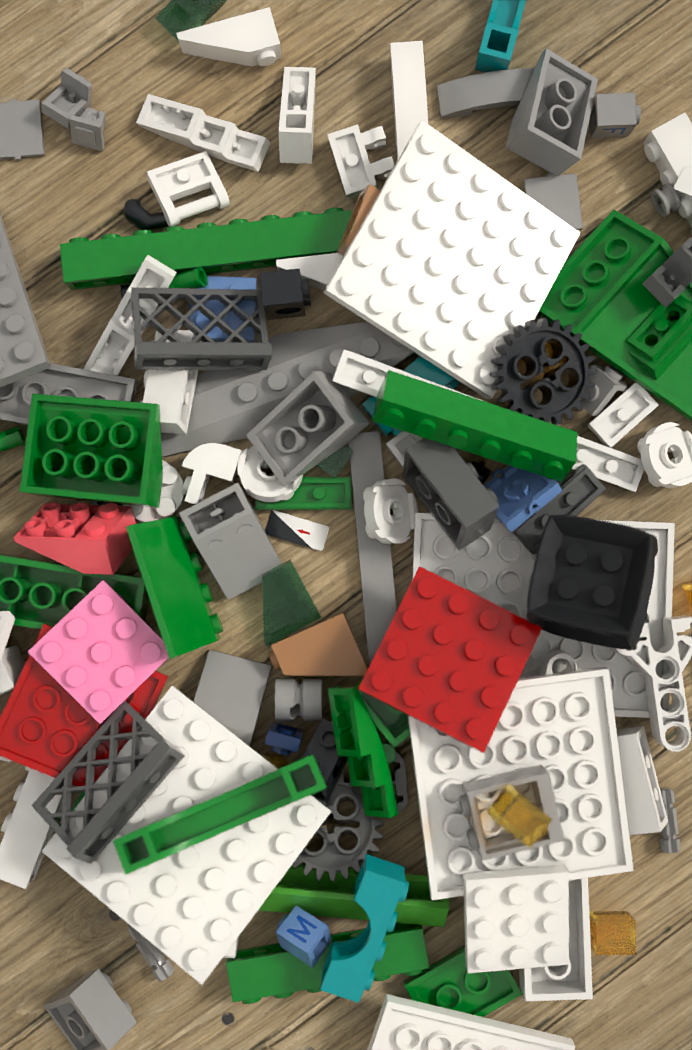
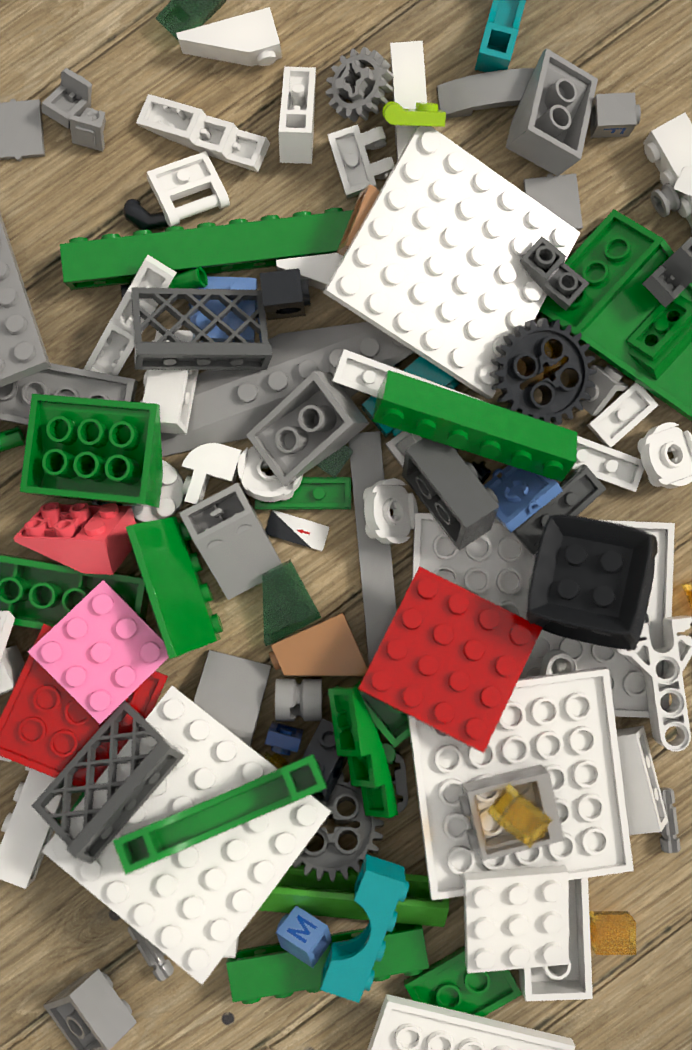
(359, 84): none -> light grey gear
(424, 115): none -> lime plate
(553, 276): none -> dark grey slope

